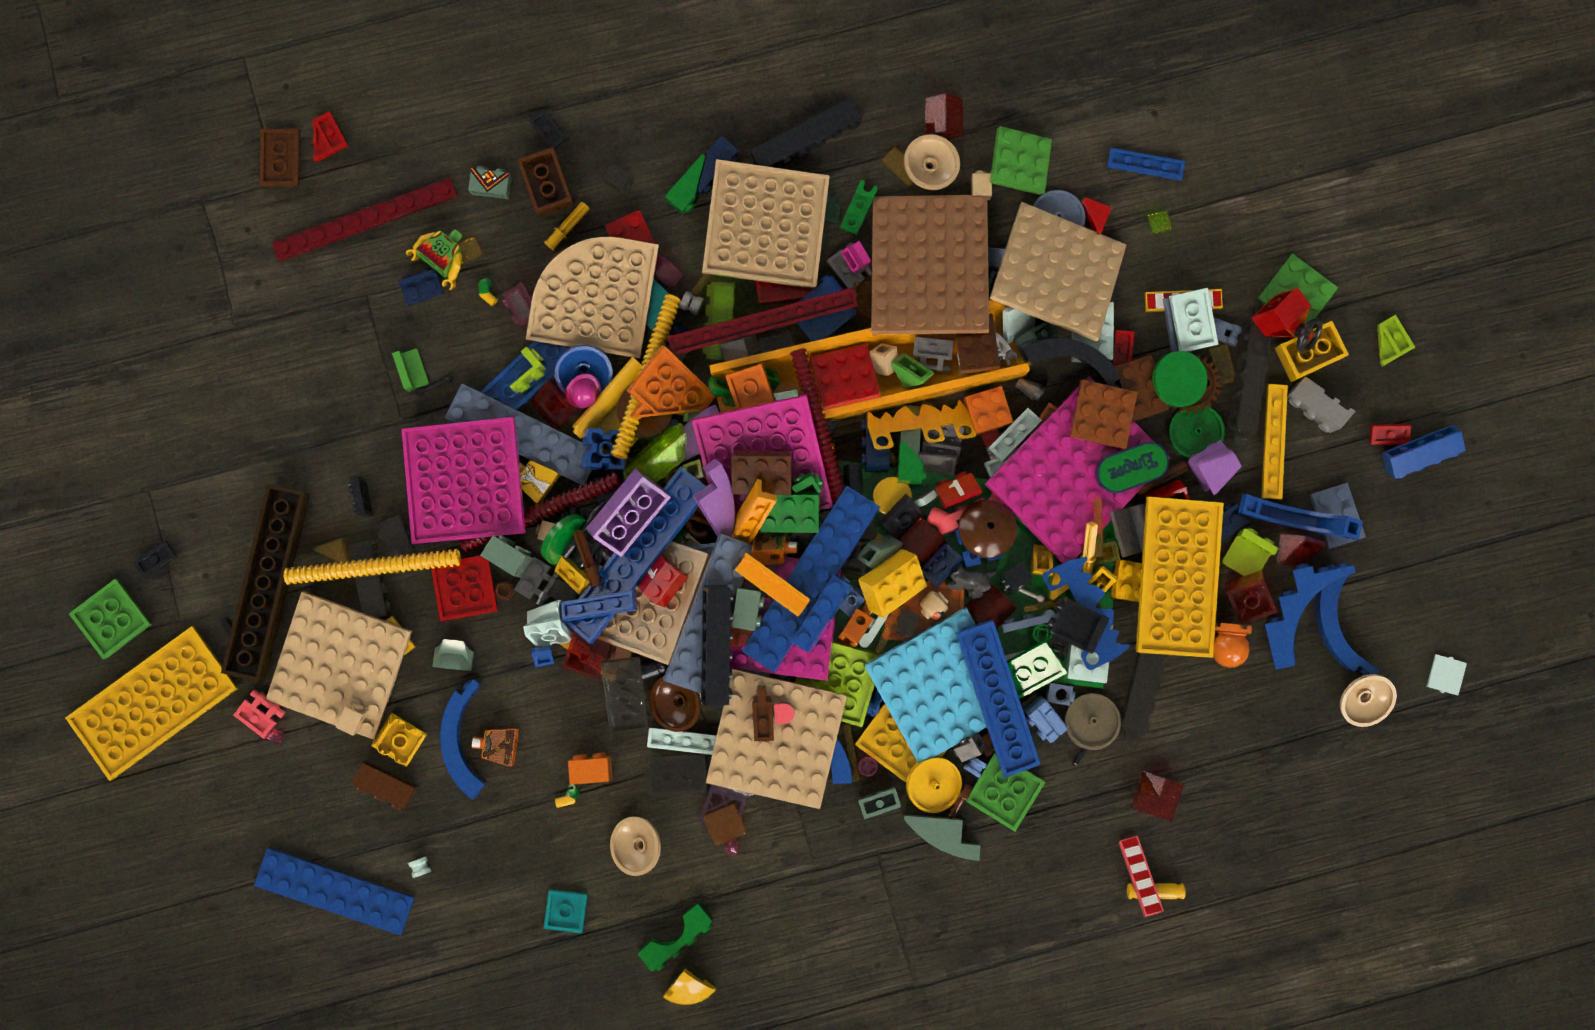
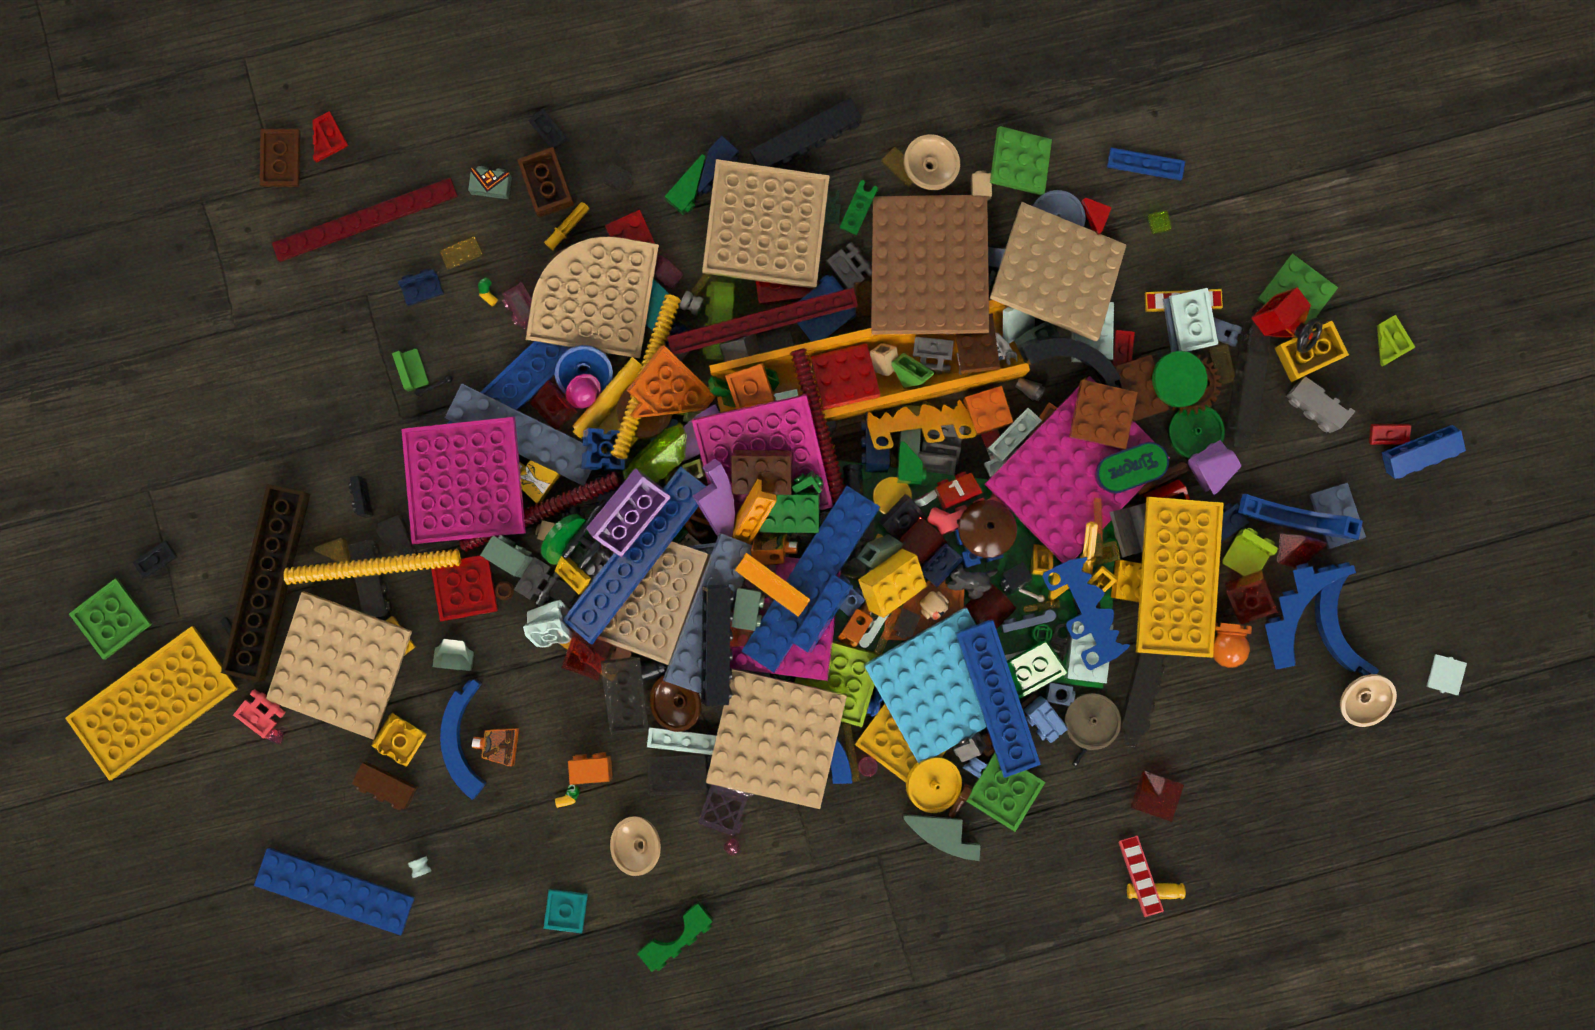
(352, 718): tan brick -> none
(440, 253): torso -> none
(535, 372): lime bracket -> none
(542, 656): blue plate -> none
(587, 559): reddish brown axle -> none
(599, 606): blue tile -> none
(662, 581): red slope -> none
(688, 989): yellow brick -> none
(724, 824): clear orange piece -> none
(762, 716): reddish brown hinge -> none
(783, 713): coral tile -> none
(856, 257): dark pink piece -> none
(879, 802): sand green brick -> none
(944, 116): clear red slope -> none
(1077, 625): black panel -> none
(1274, 441): yellow plate -> none

